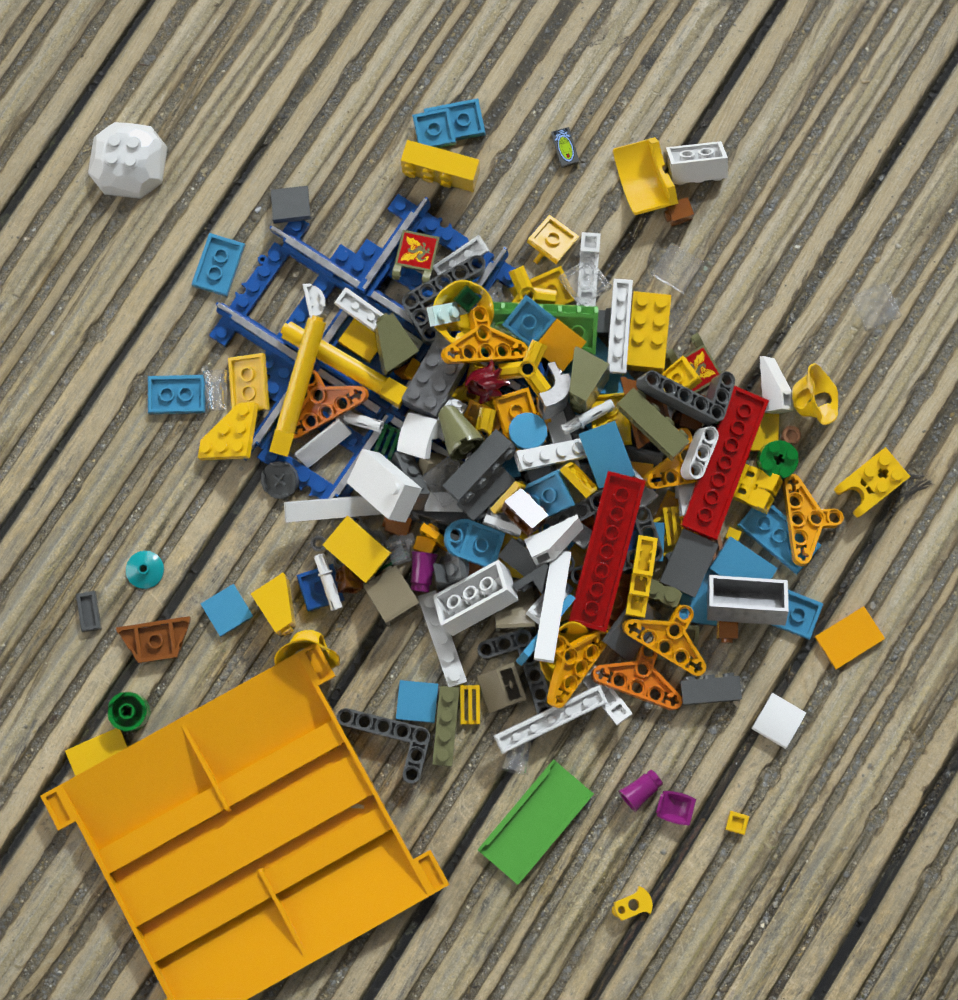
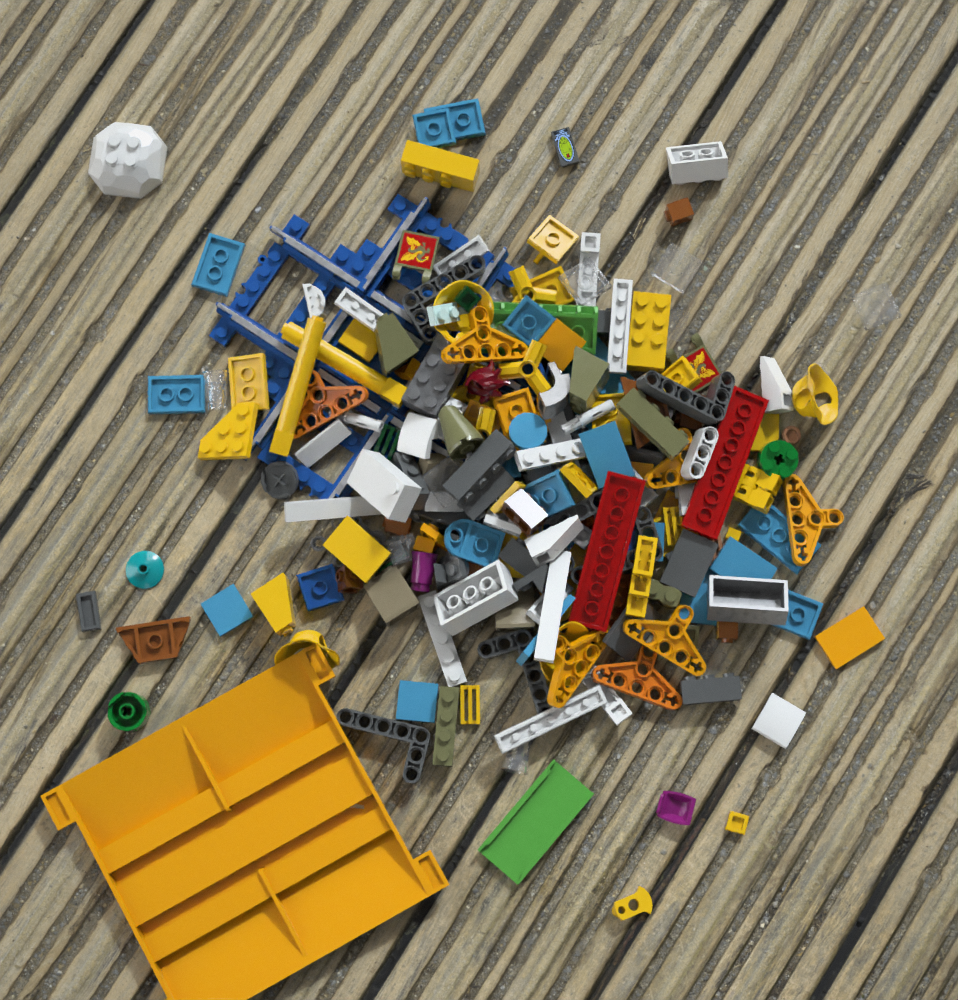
(95, 750): yellow tile -> none
(290, 204): dark grey tile -> none
(328, 582): white axle -> none
(501, 688): dark tan slope -> none
(640, 790): magenta plant -> none
(643, 177): yellow panel -> none
(870, 485): yellow brick -> none

